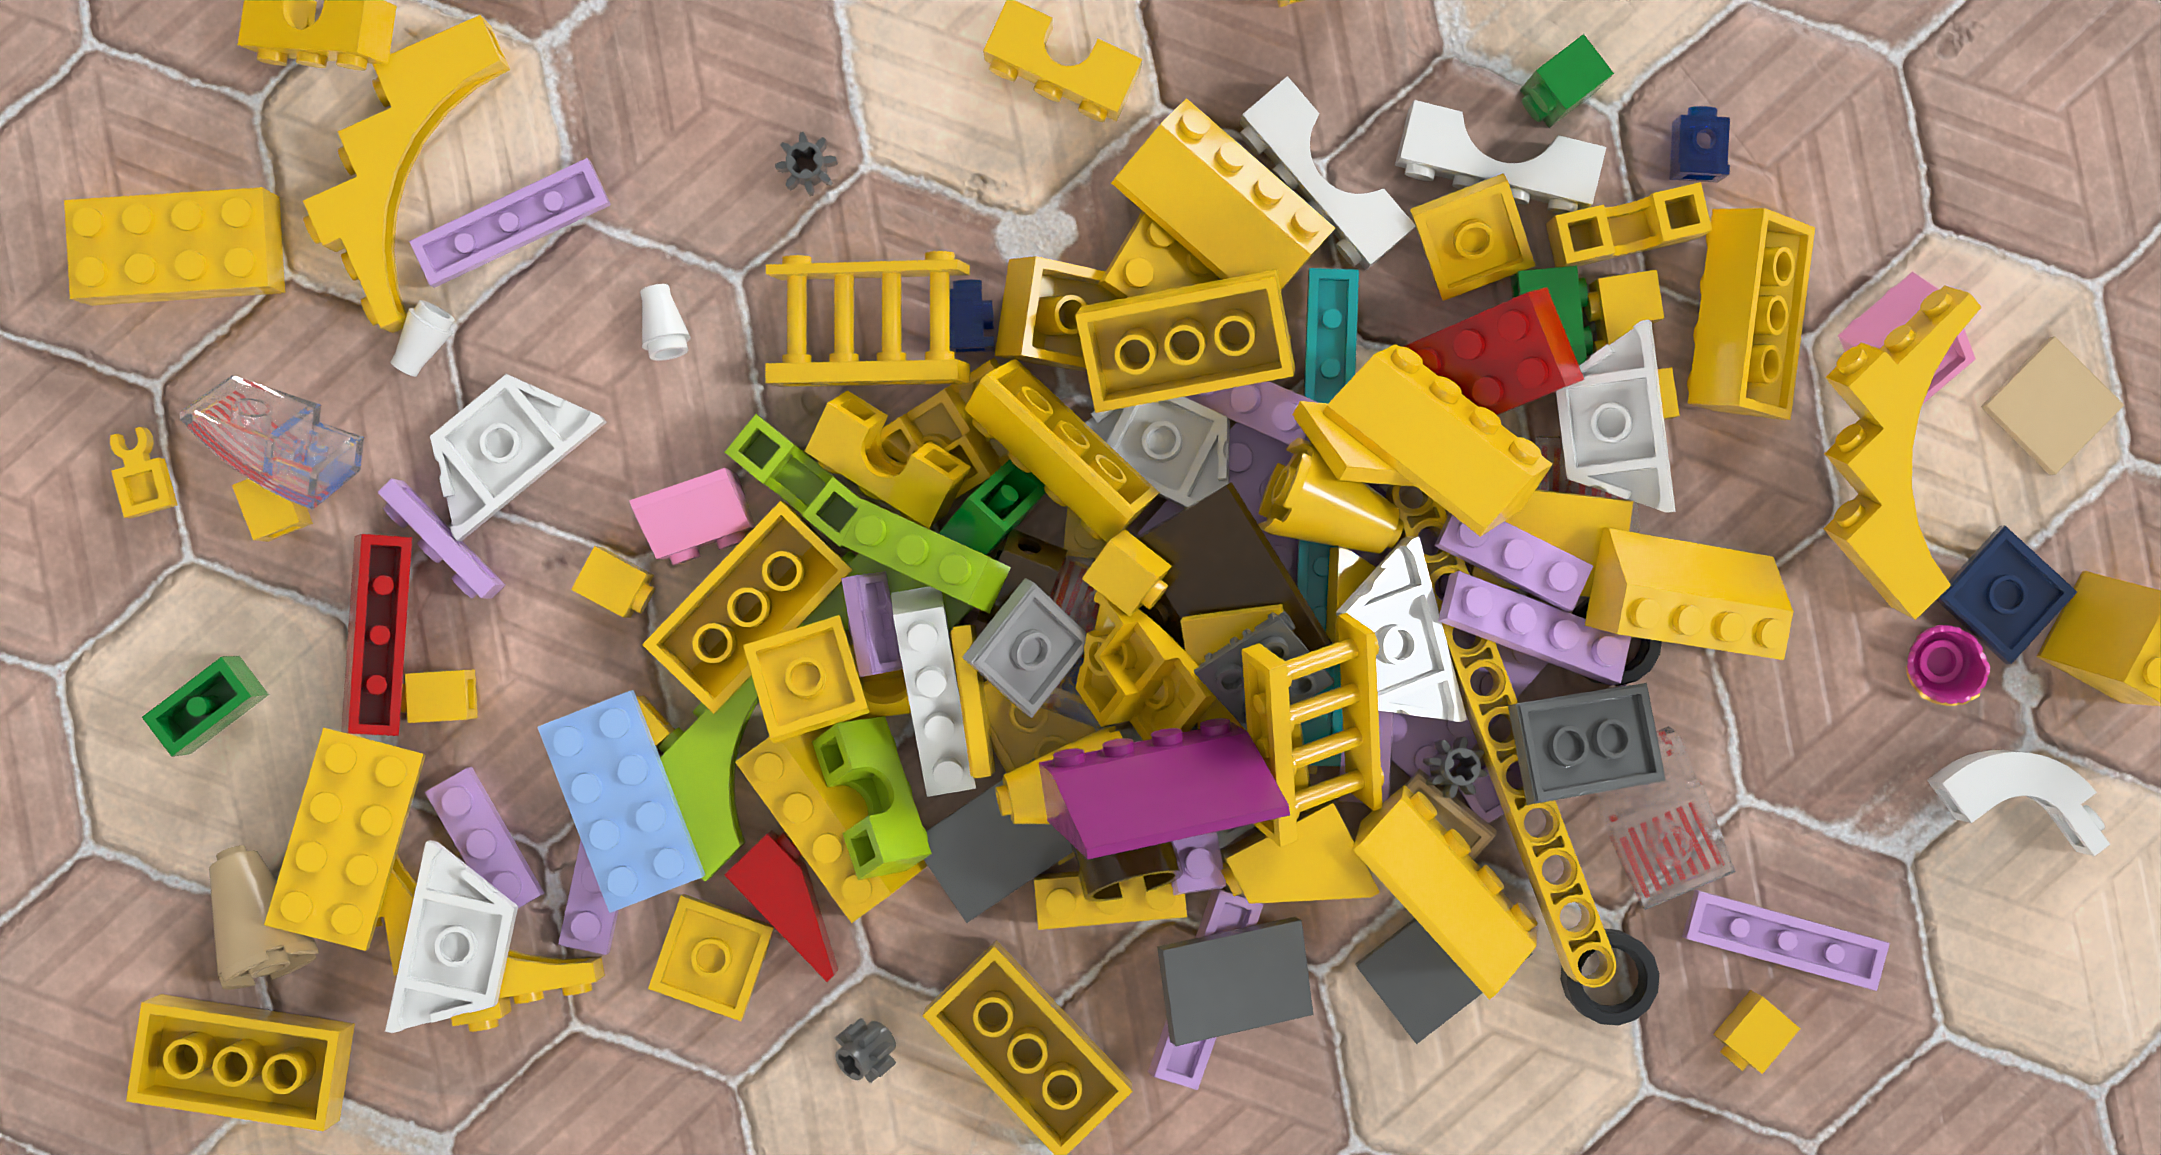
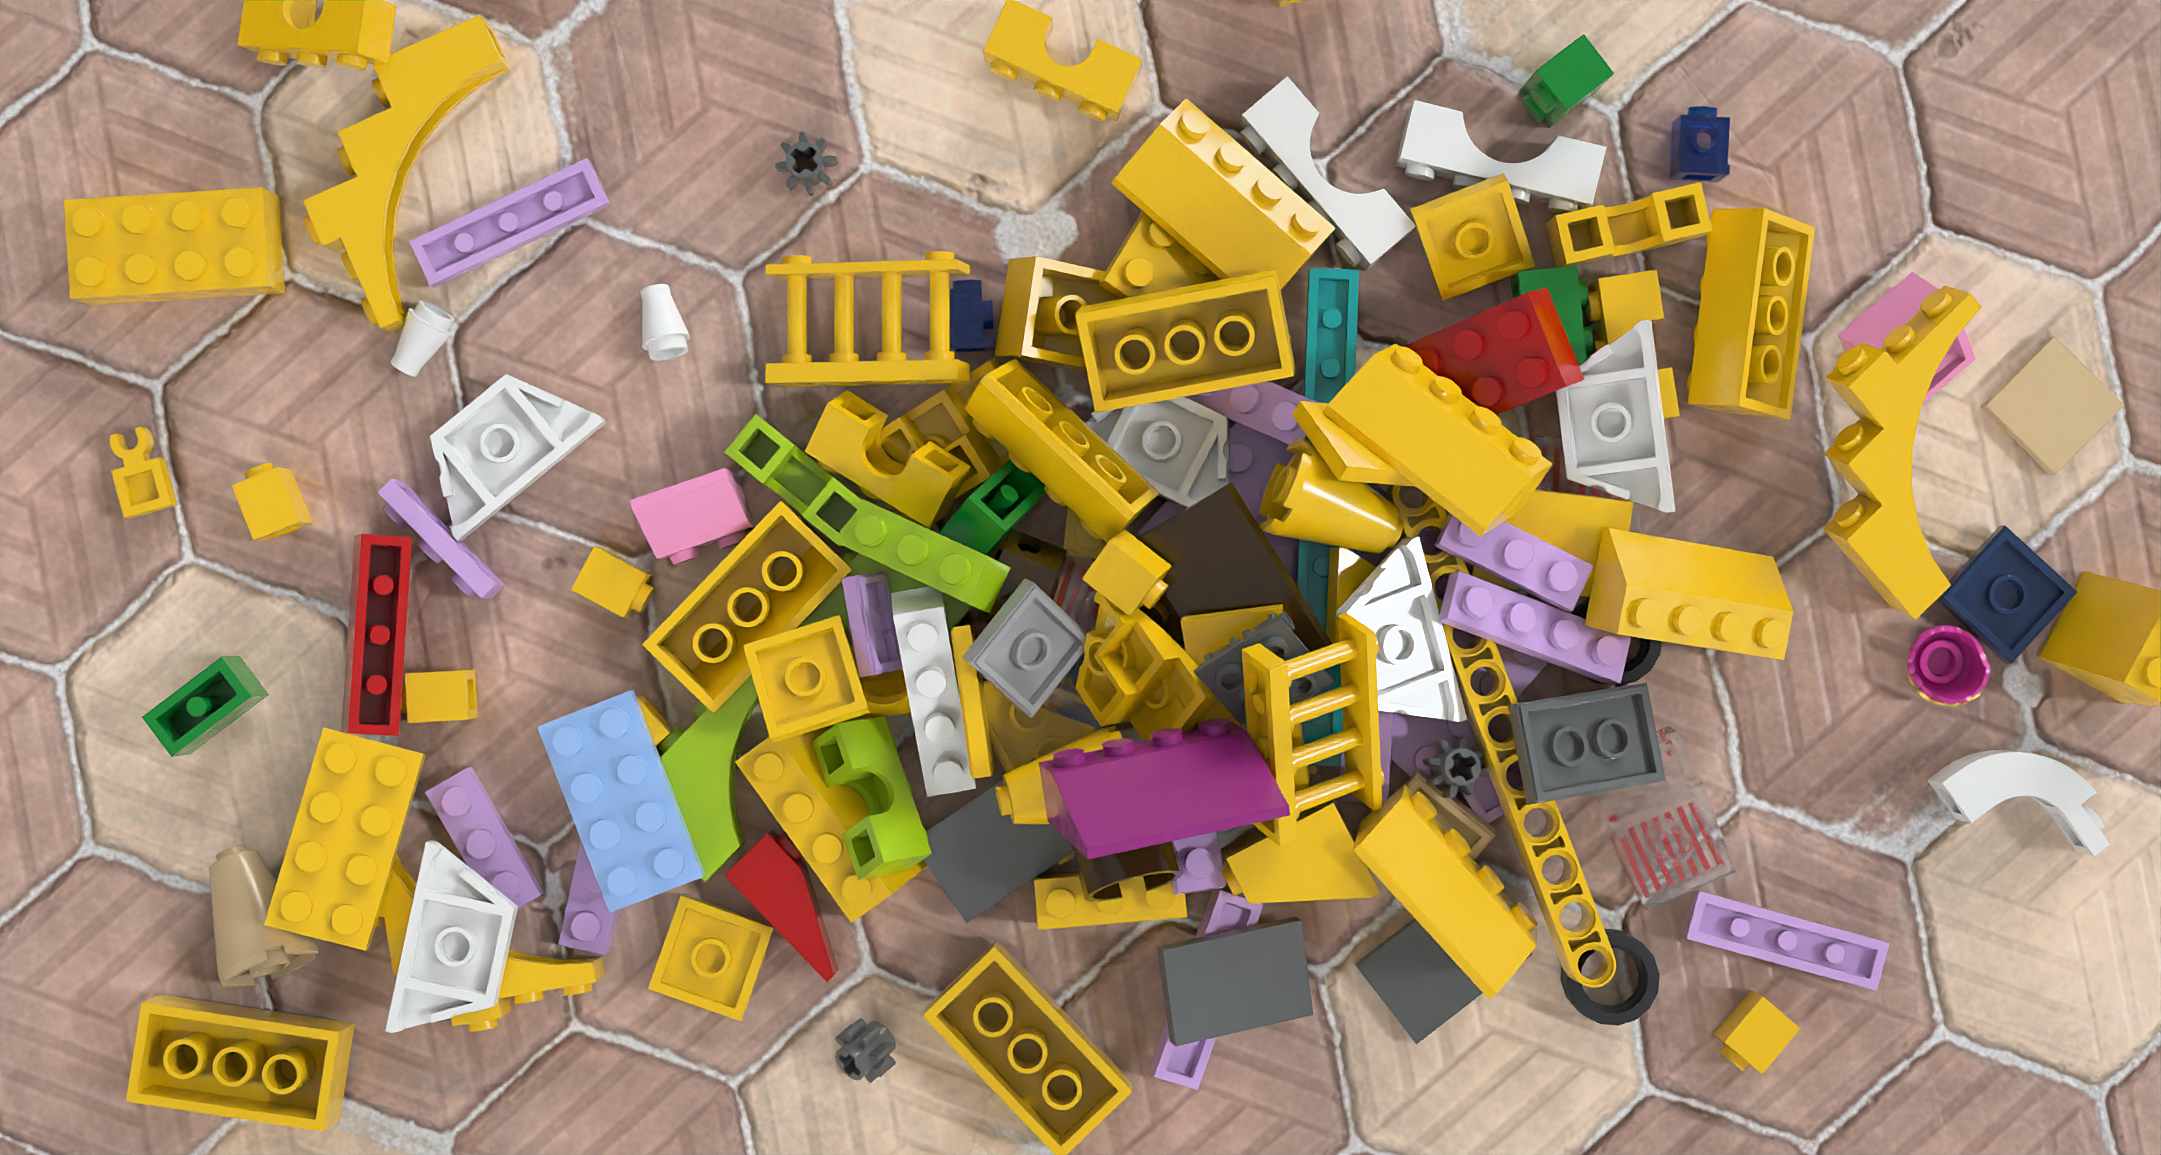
(275, 440): clear slope -> none

